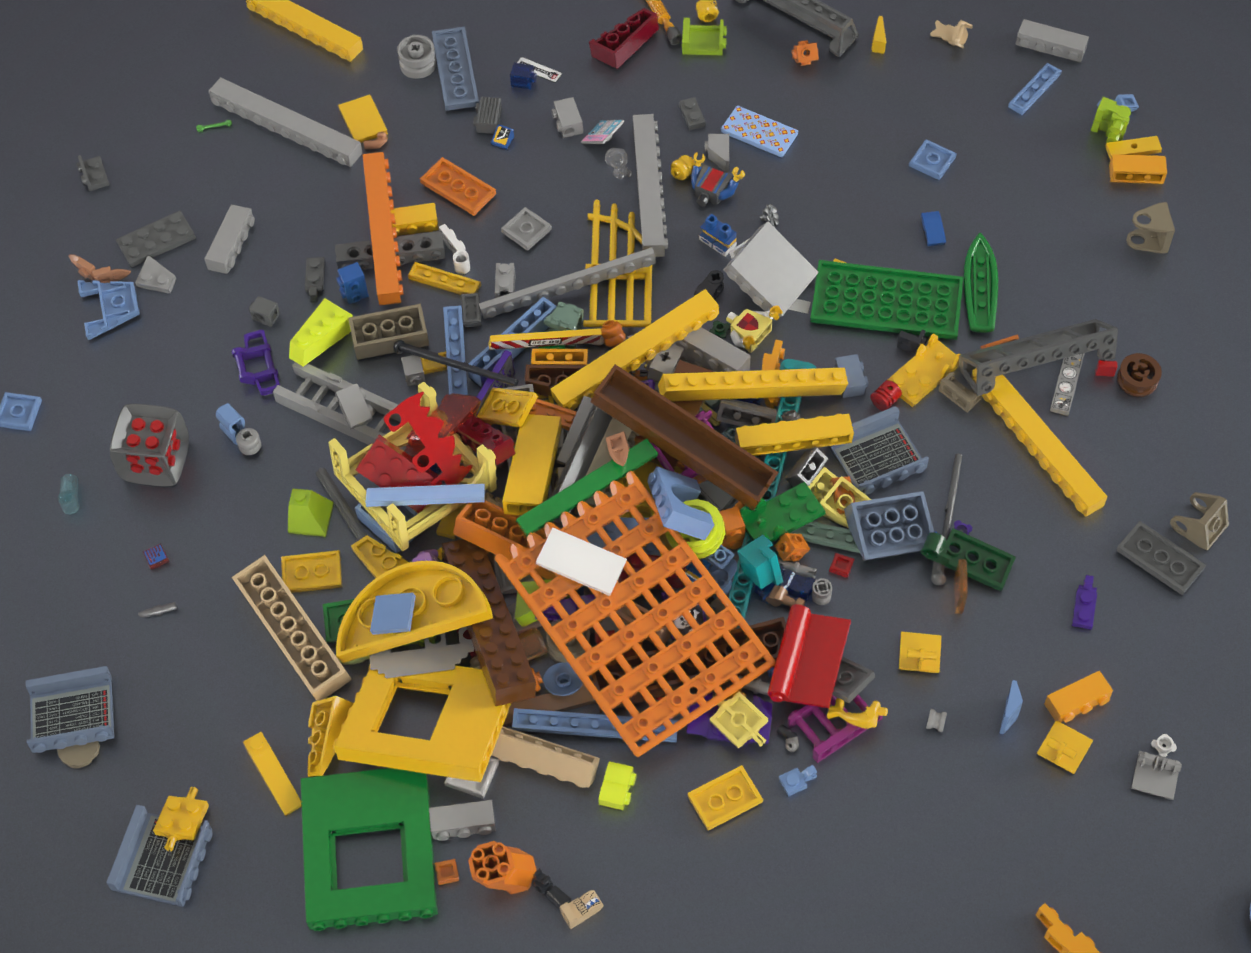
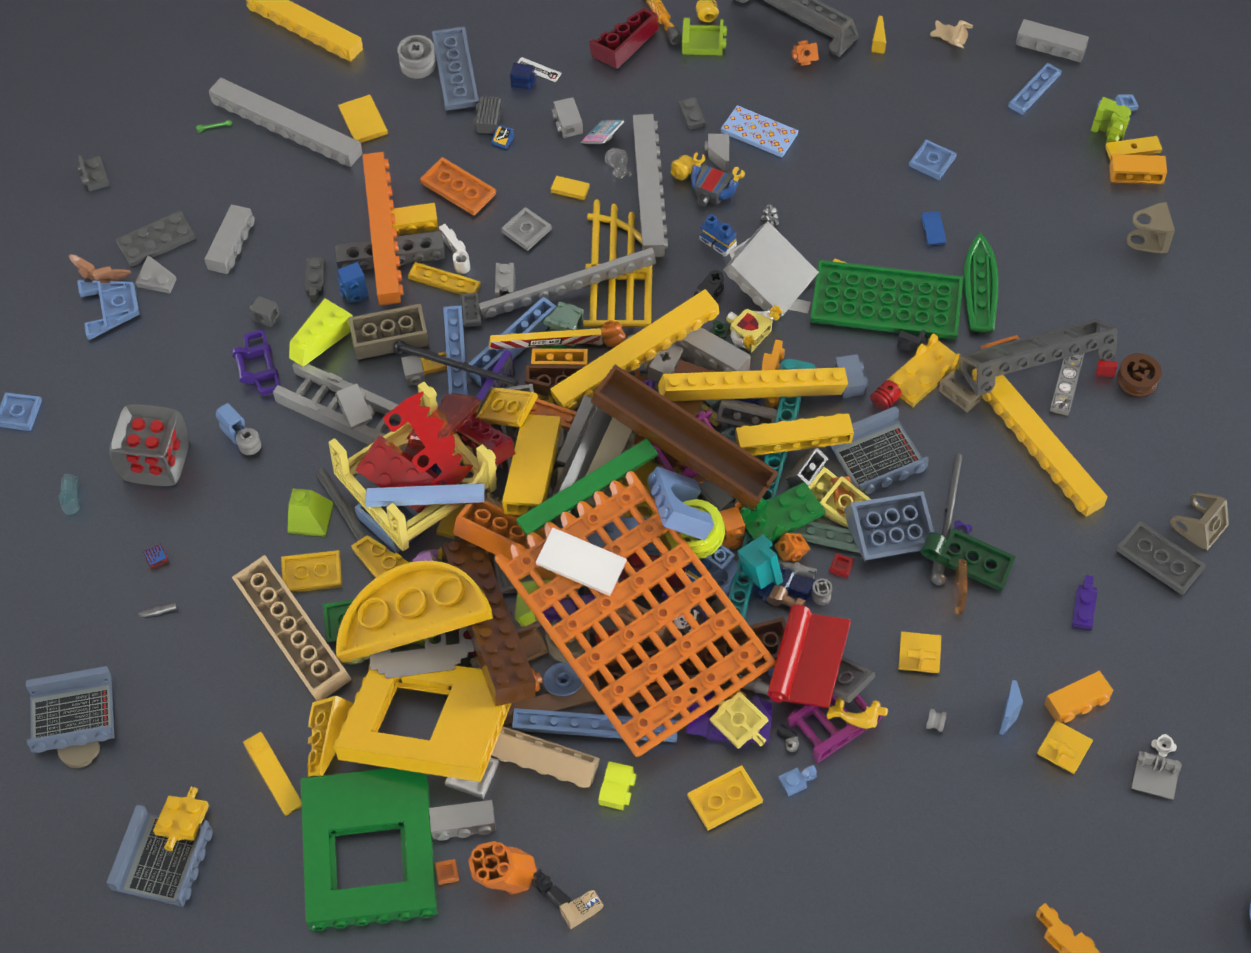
(377, 143): nougat arm -> none
(392, 613): medium blue tile -> none
(570, 187): none -> yellow tile
(618, 447): nougat plate -> none
(790, 416): dark grey plate -> none

